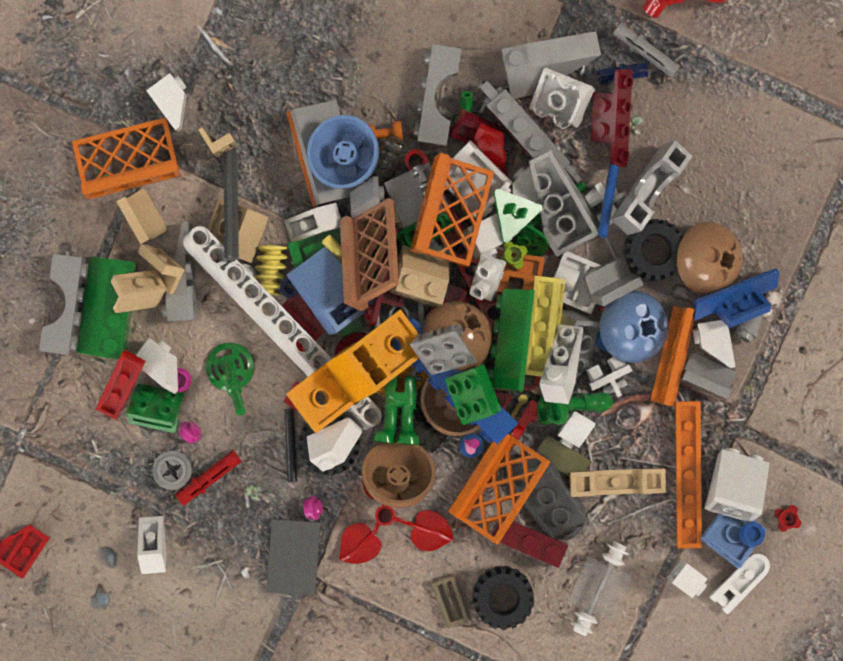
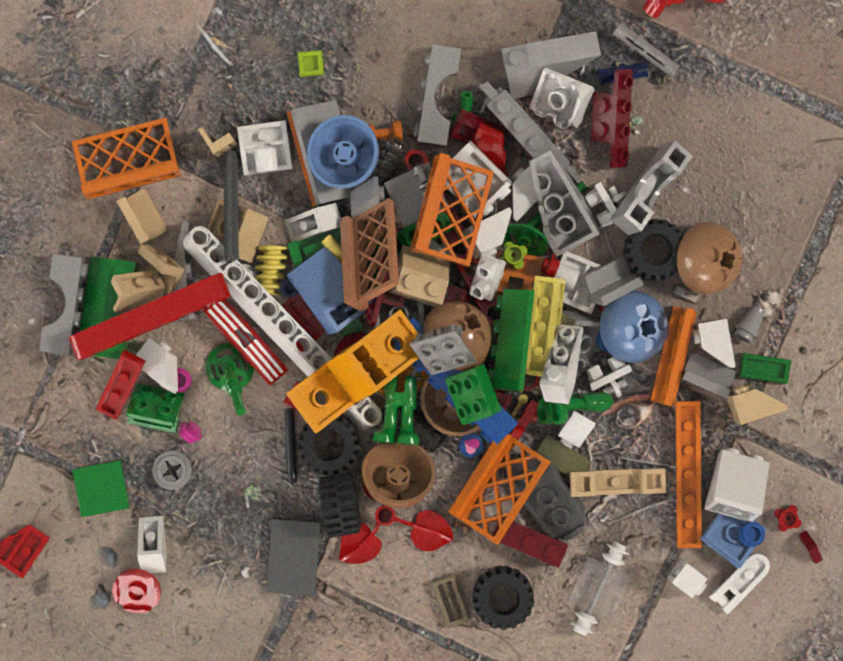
(101, 488): none -> green tile
(136, 590): none -> tile
(149, 316): none -> red beam
(170, 99): white slope -> none
(207, 478): red pin -> none
(246, 341): none -> slope
(264, 148): none -> white plate
(310, 63): none -> lime tile
(312, 508): dark pink plate -> none
(333, 443): white slope -> none
(339, 505): none -> black tyre
(513, 213): piece -> none
(550, 266): none -> red plate
(608, 201): blue bar -> none
(739, 301): blue bracket -> none
(751, 404): none -> tan slope
(764, 368): none -> green tile
(811, 546): none -> dark red tile

